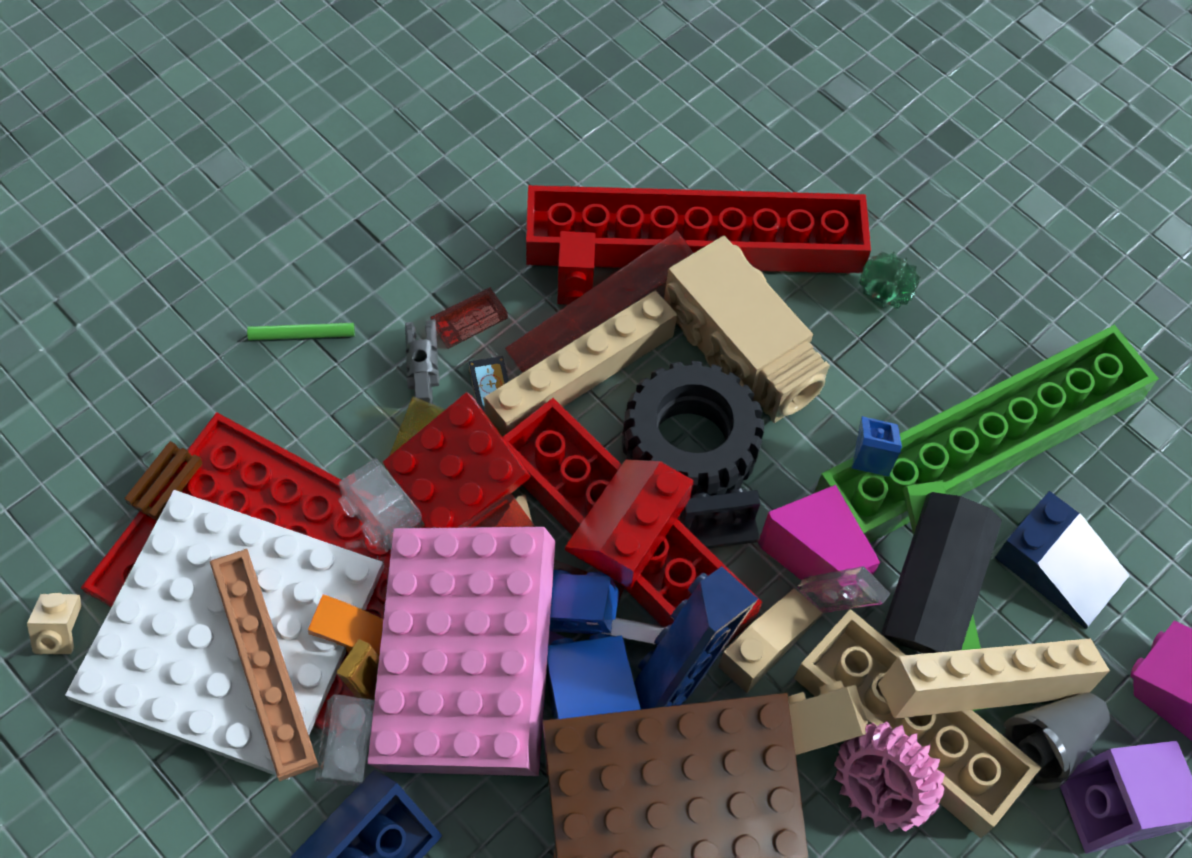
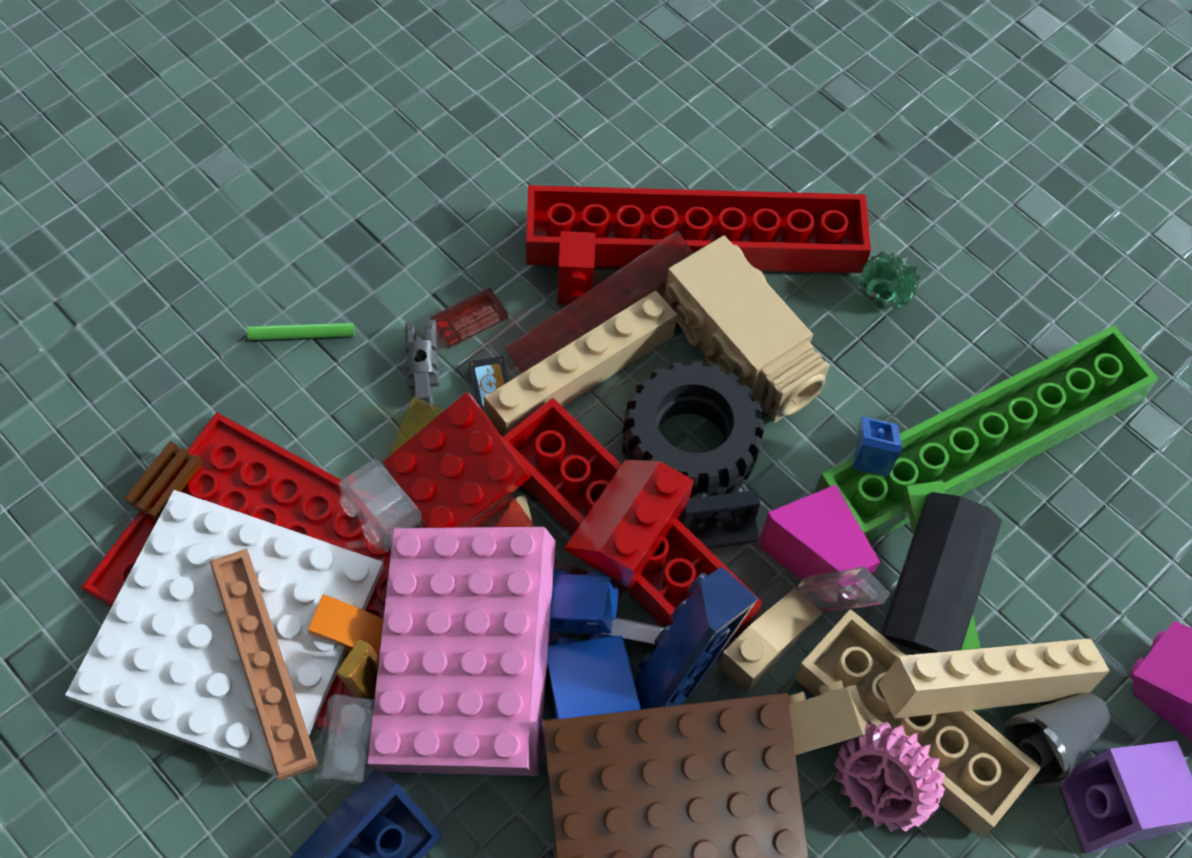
(52, 623): tan bracket -> none
(1063, 560): slope -> none

